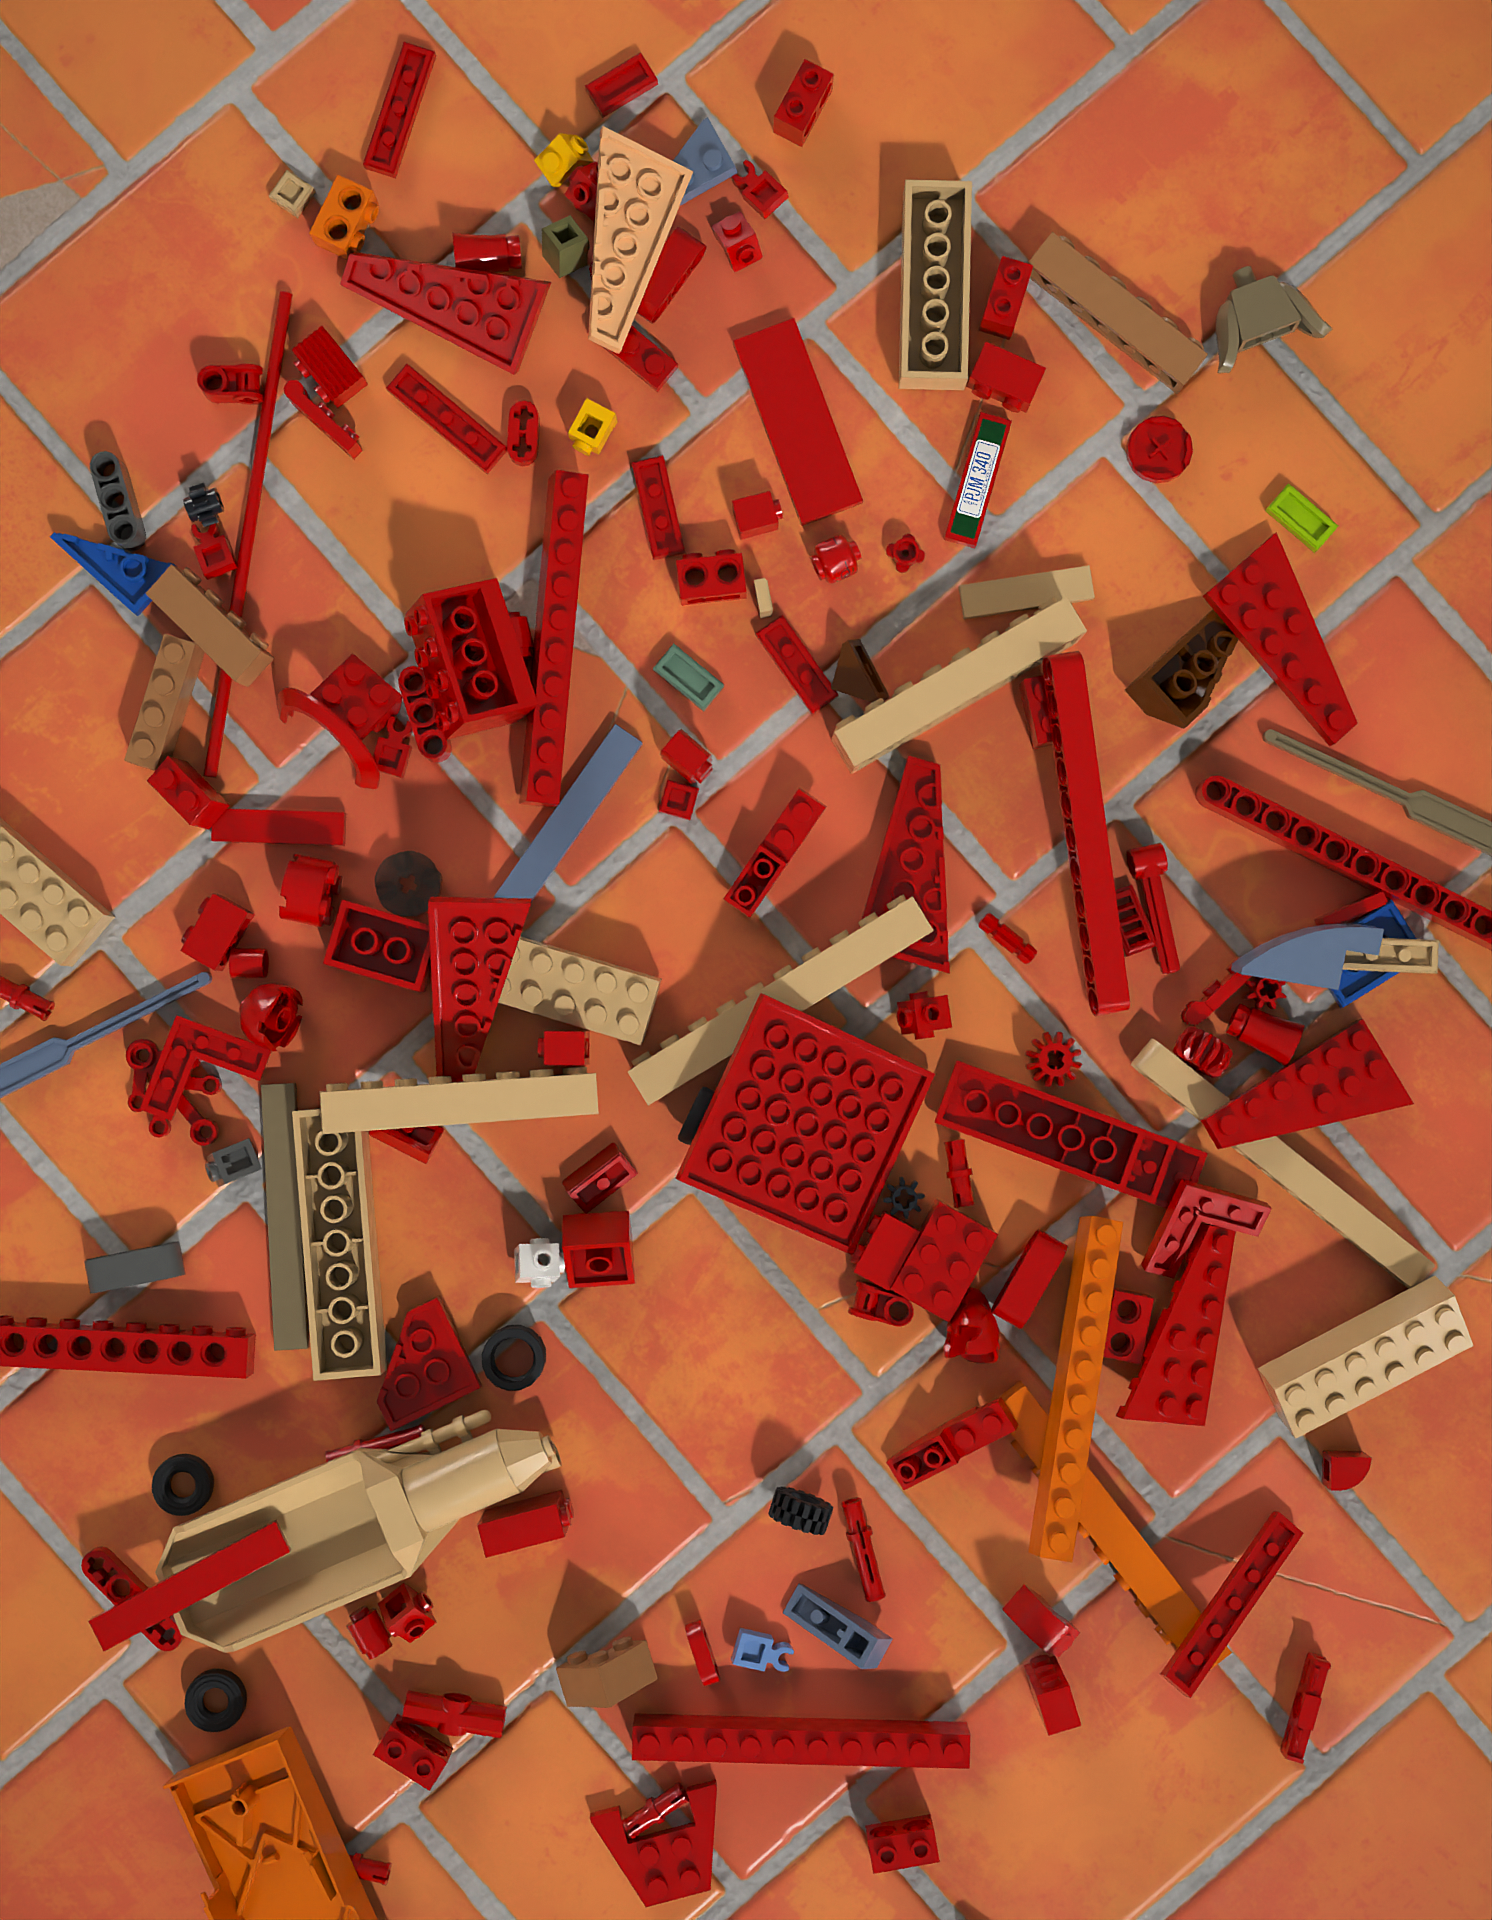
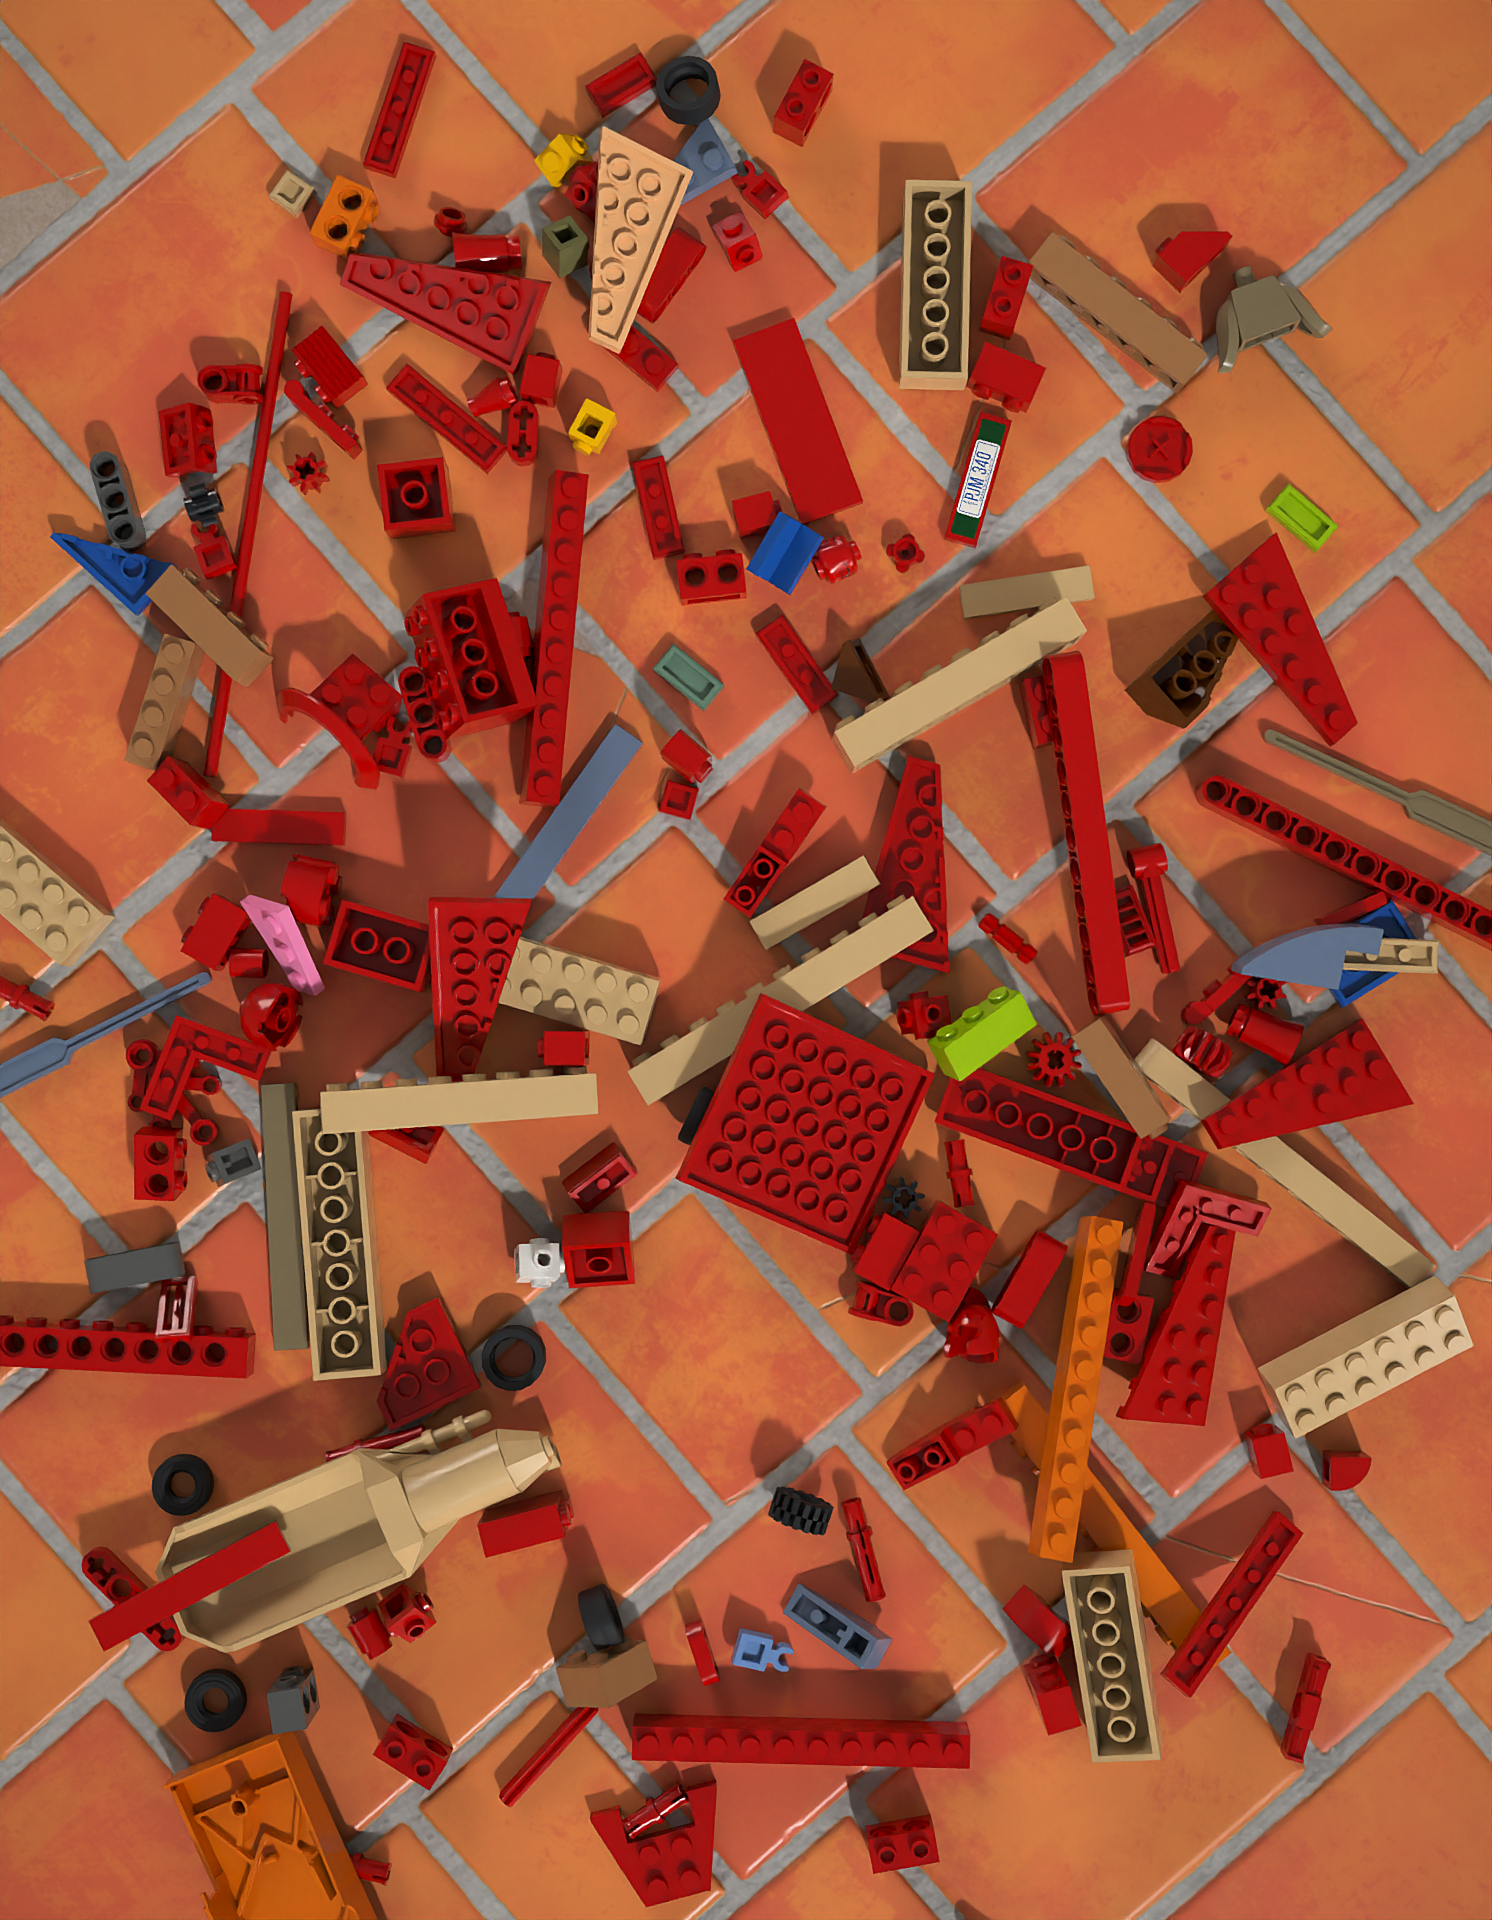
(150, 1161): none -> red brick
(187, 440): none -> red bracket
(189, 1312): none -> red tile
(285, 941): none -> bright pink wing
(293, 1700): none -> dark grey brick
(304, 465): none -> red gear
(404, 865): clear smoke plate -> none
(416, 498): none -> red brick
(450, 220): none -> red plate
(454, 1714): red piece -> none
(493, 397): none -> red cone
(541, 379): none -> red brick
(546, 1754): none -> red axle
(600, 1617): none -> black tyre
(682, 69): none -> black tyre
(763, 598): tan tile -> none
(785, 553): none -> blue panel
(815, 902): none -> tan tile
(981, 1032): none -> lime brick
(1112, 1656): none -> tan brick
(1122, 1078): none -> medium nougat slope
(1136, 1254): none -> red tile
(1188, 255): none -> red slope
(1268, 1451): none -> red brick

